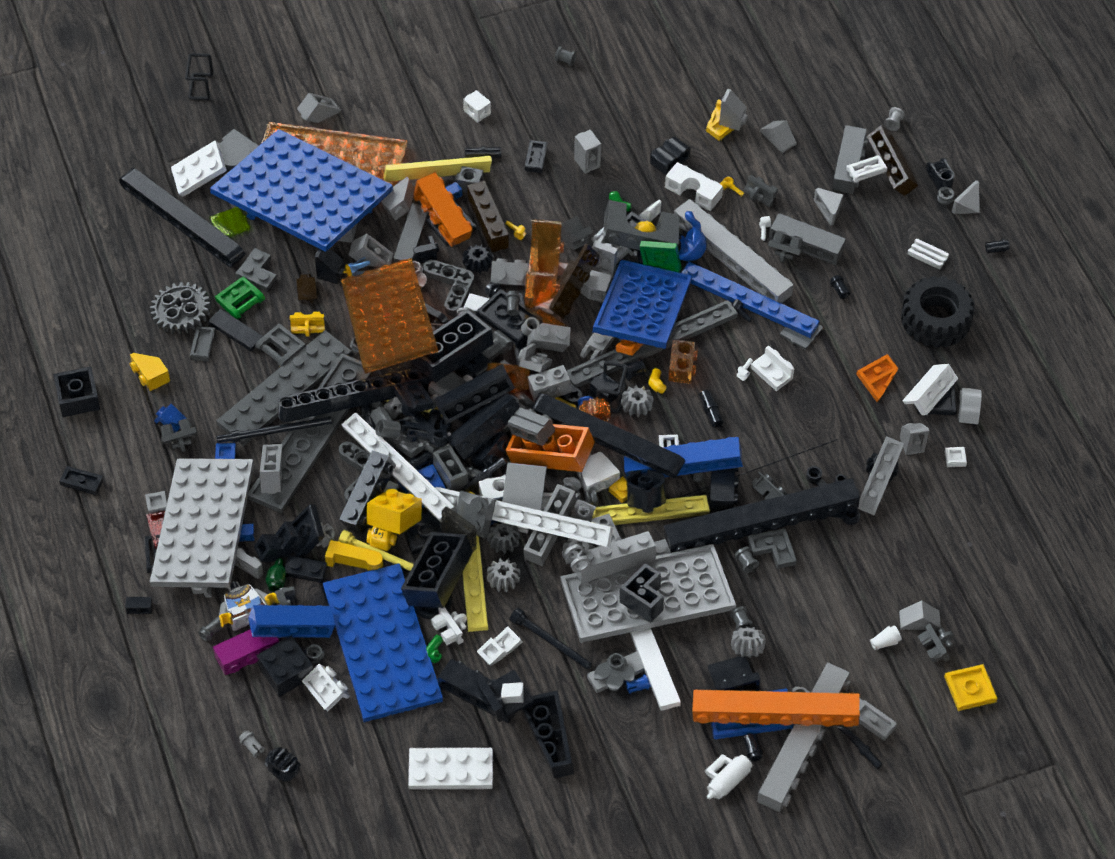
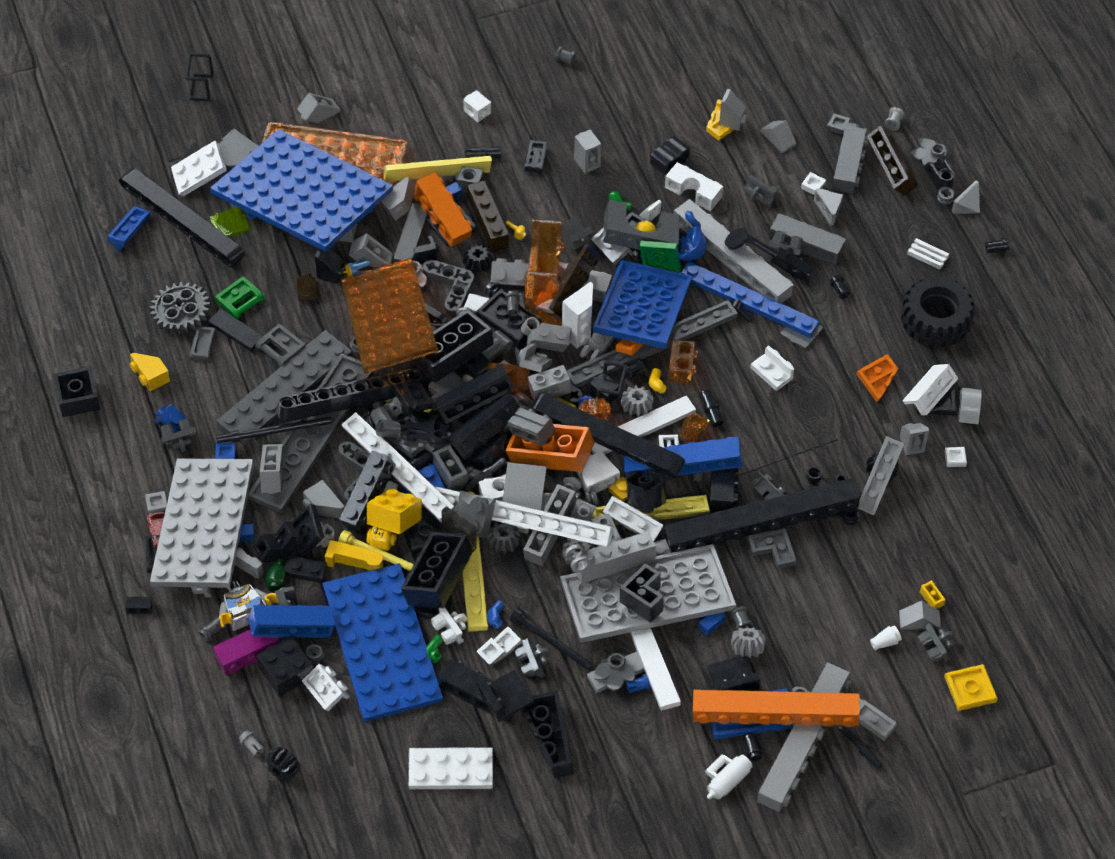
(81, 480): black plate -> none
(128, 227): none -> blue hinge
(254, 270): dark grey plate -> none
(307, 323): yellow hips -> none
(324, 499): none -> light grey slope
(493, 614): none -> blue arm
(503, 575): light grey gear -> none
(512, 693): white slope -> none
(528, 651): none -> dark grey hips
(578, 315): none -> white slope
(607, 258): light grey bracket -> none
(632, 518): none -> white plate
(654, 420): none -> white tile
(693, 427): none -> clear orange bracket
(711, 622): none -> blue piece
(728, 183): yellow hand -> none
(743, 373): white hand -> none
(746, 559): dark grey bush -> none
(764, 222): white hand -> none
(782, 258): none -> black piece
(813, 182): none -> white plate
(838, 122): none -> dark grey plate
(868, 170): white tile -> none
(928, 151): none -> plate
(932, 595): none -> yellow piece

